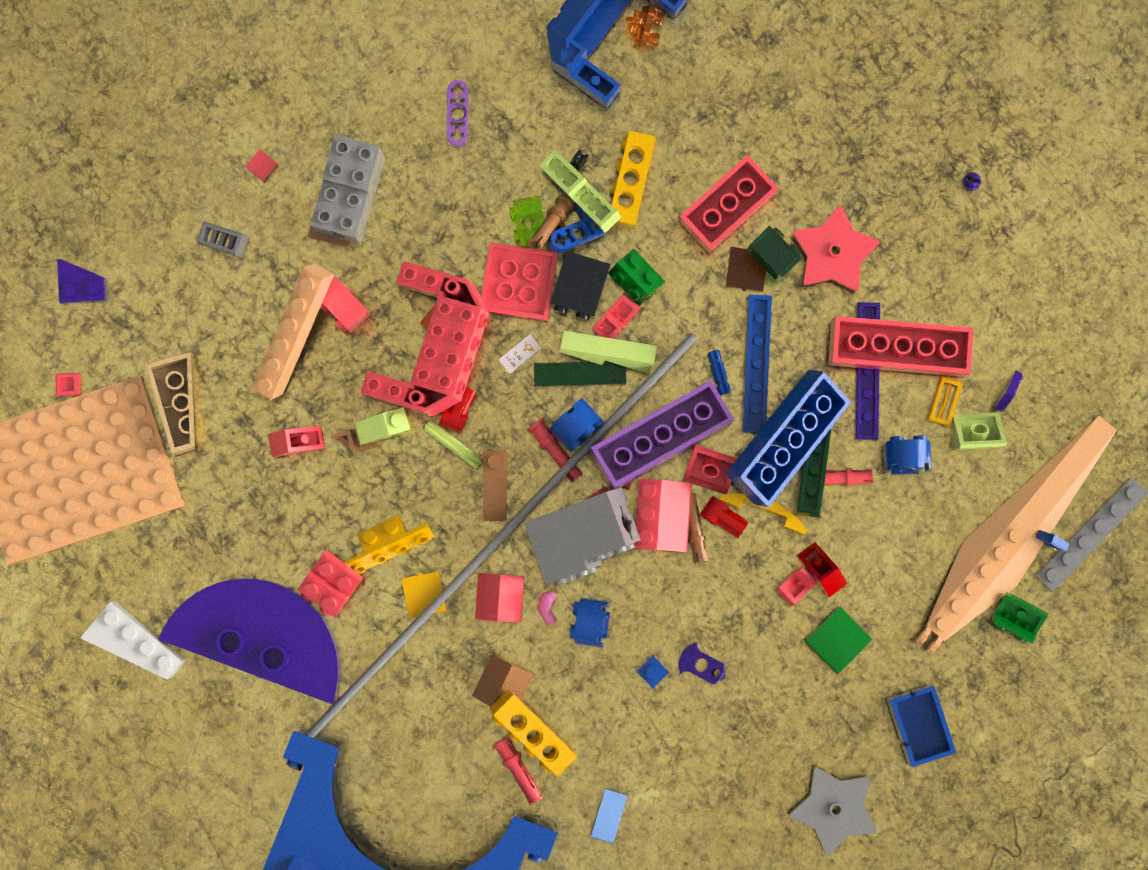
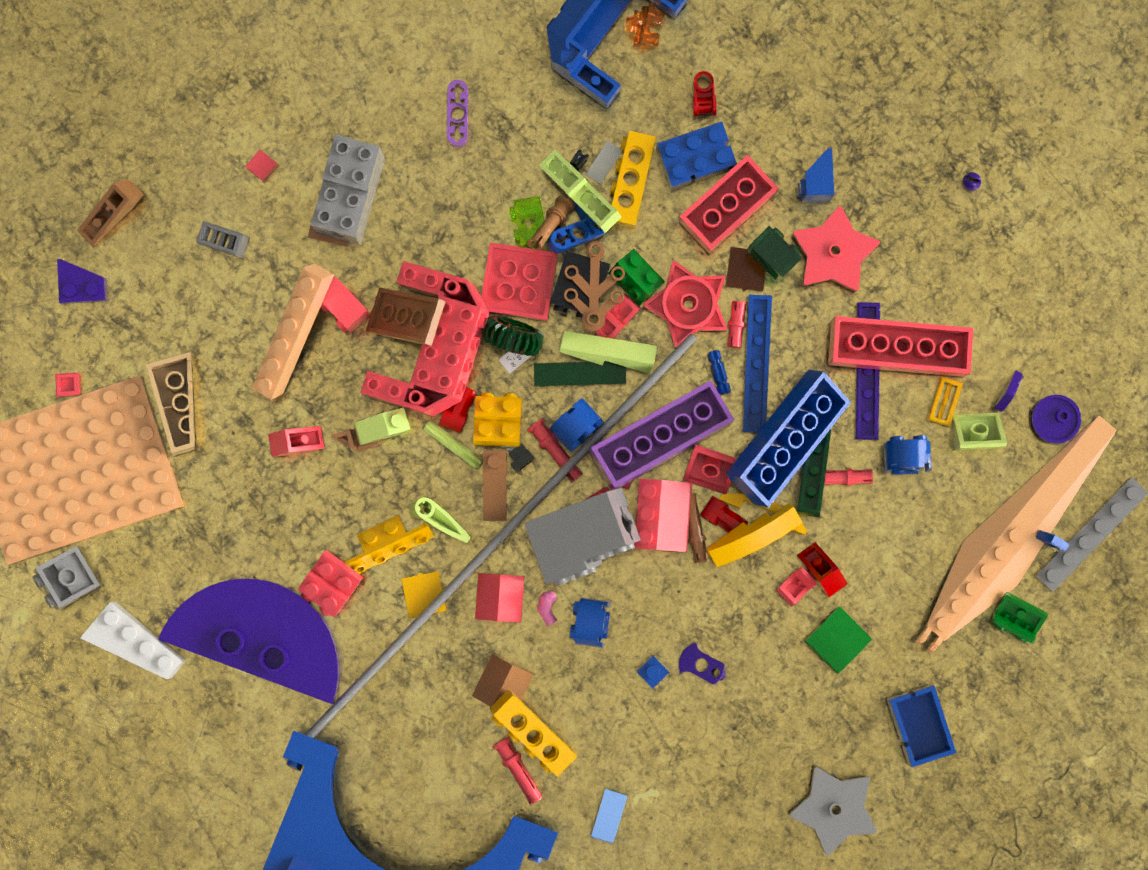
(65, 578): none -> light grey plate
(110, 210): none -> medium nougat slope
(405, 316): none -> medium nougat plate
(437, 518): none -> yellowish green piece
(497, 420): none -> yellow plate
(512, 335): none -> dark green gear
(520, 456): none -> pearl dark grey piece
(594, 290): none -> medium nougat plant
(604, 162): none -> white sticker
(684, 287): none -> coral plate
(697, 154): none -> blue piece
(704, 98): none -> red piece
(736, 324): none -> coral pin
(750, 538): none -> yellow slope
(818, 180): none -> blue slope
(1056, 419): none -> dark purple piece

